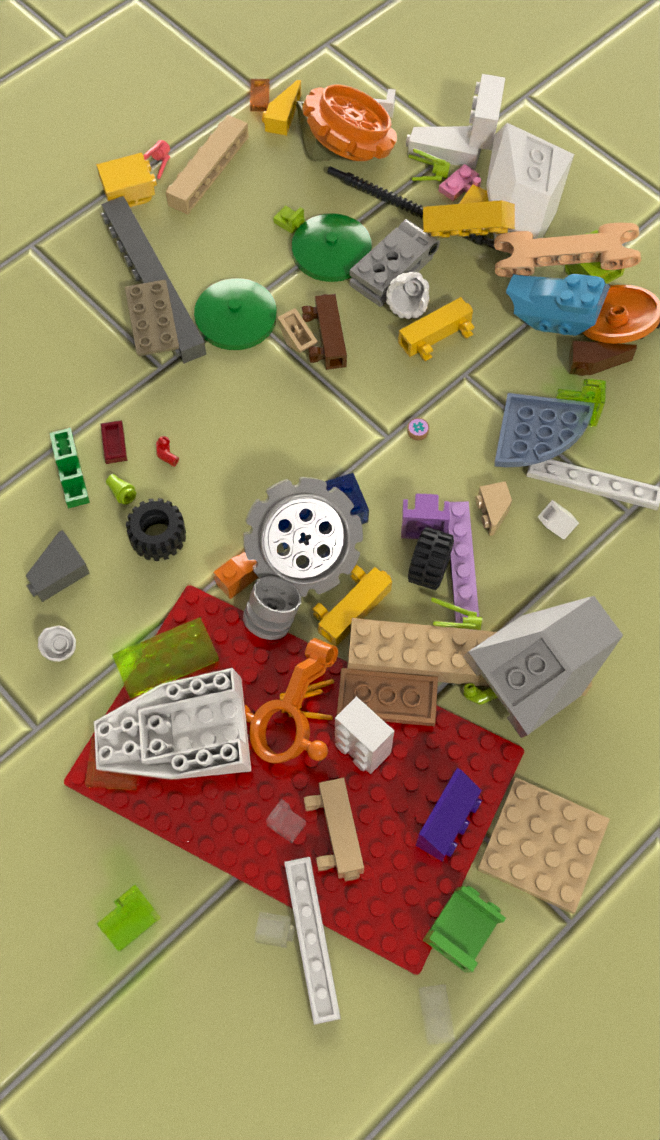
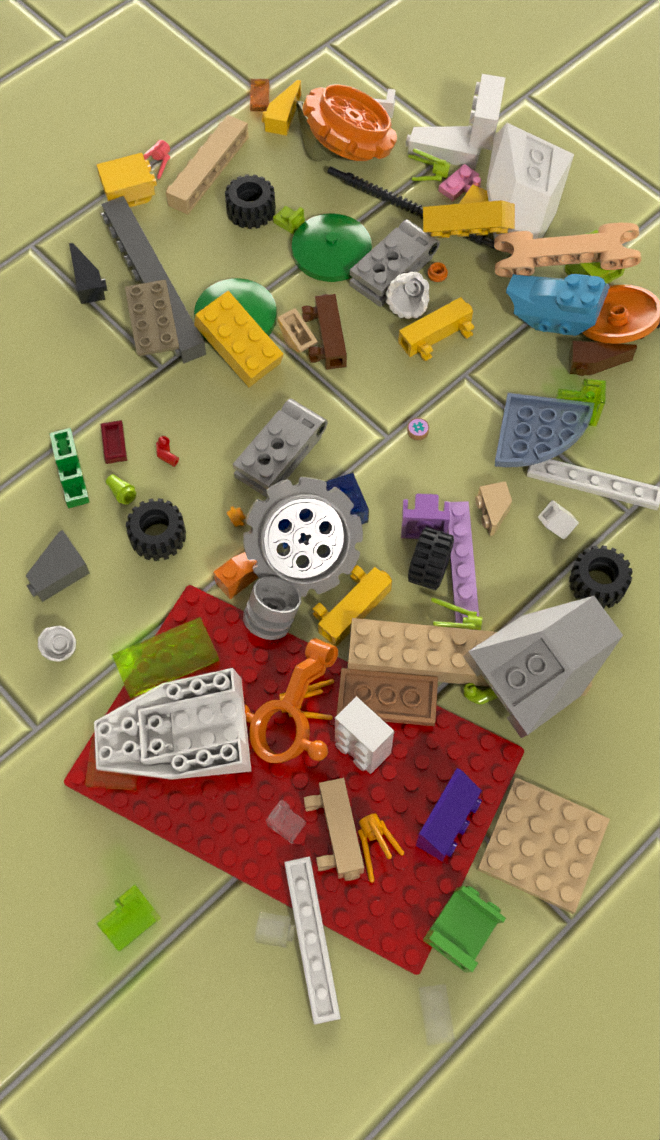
(87, 277): none -> black slope
(236, 516): none -> light orange plate
(238, 339): none -> yellow brick
(249, 213): none -> black tyre
(279, 447): none -> light grey hinge
(374, 829): none -> light orange plant
(438, 268): none -> orange plate
(607, 562): none -> black tyre

